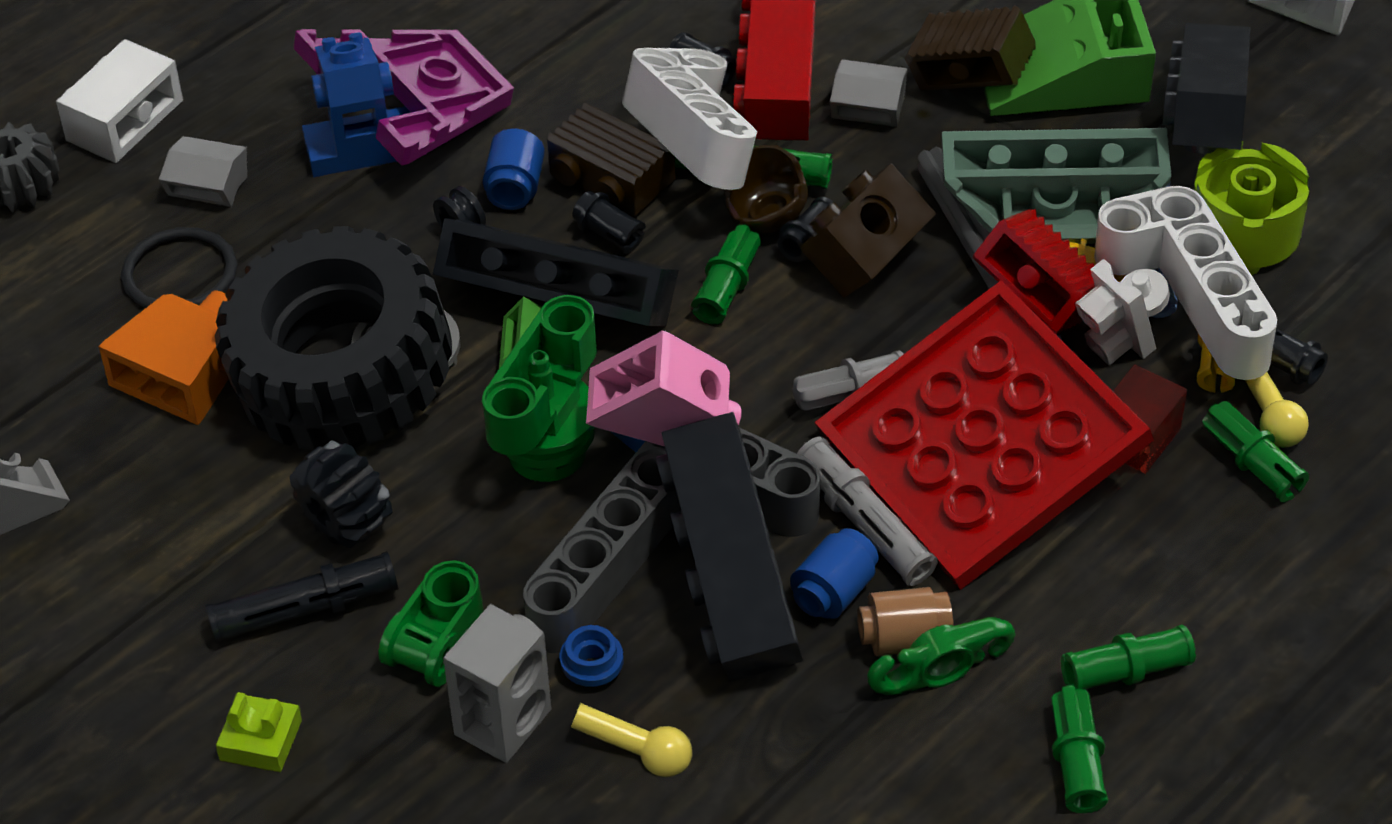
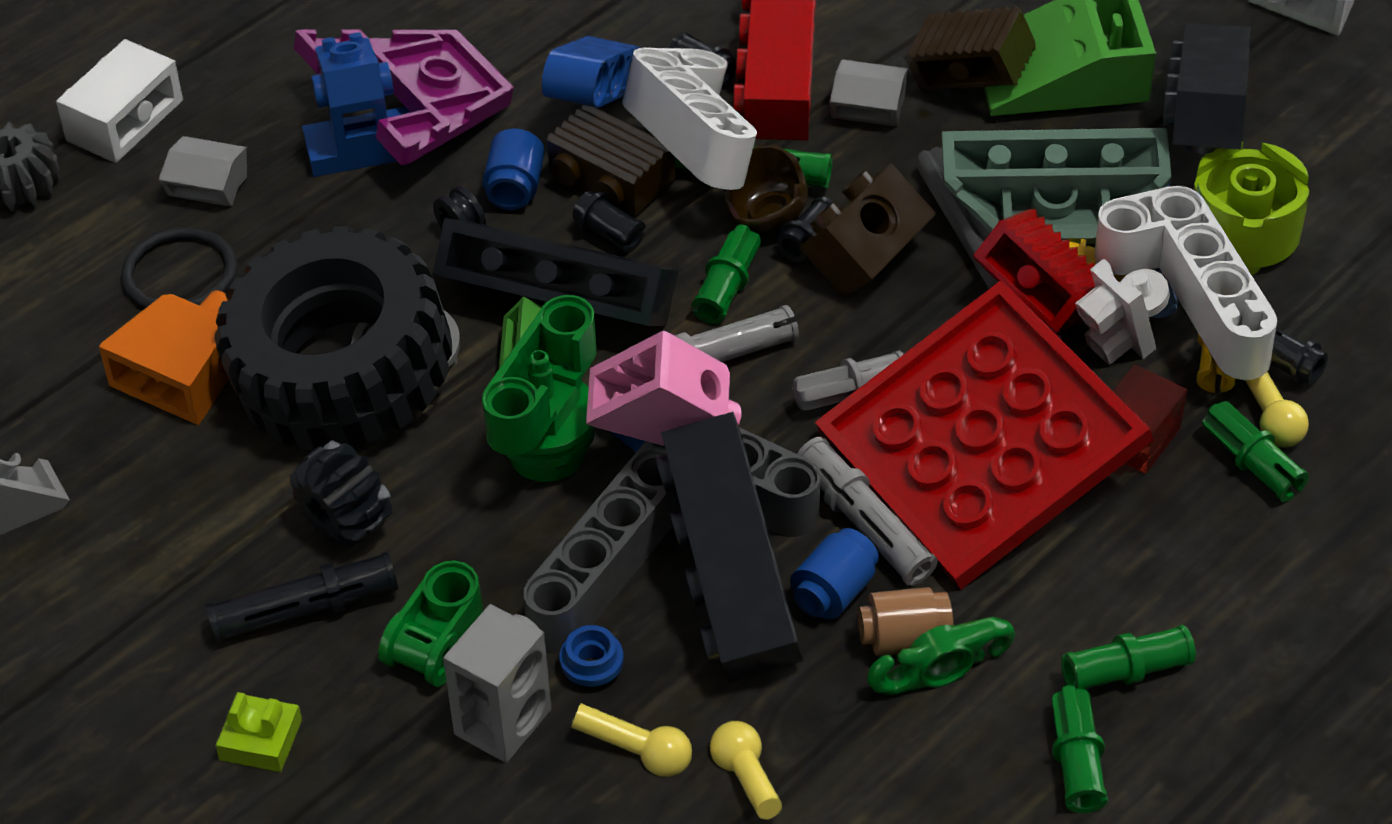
(588, 71): none -> blue beam
(737, 749): none -> light yellow bar
(745, 335): none -> light grey pin

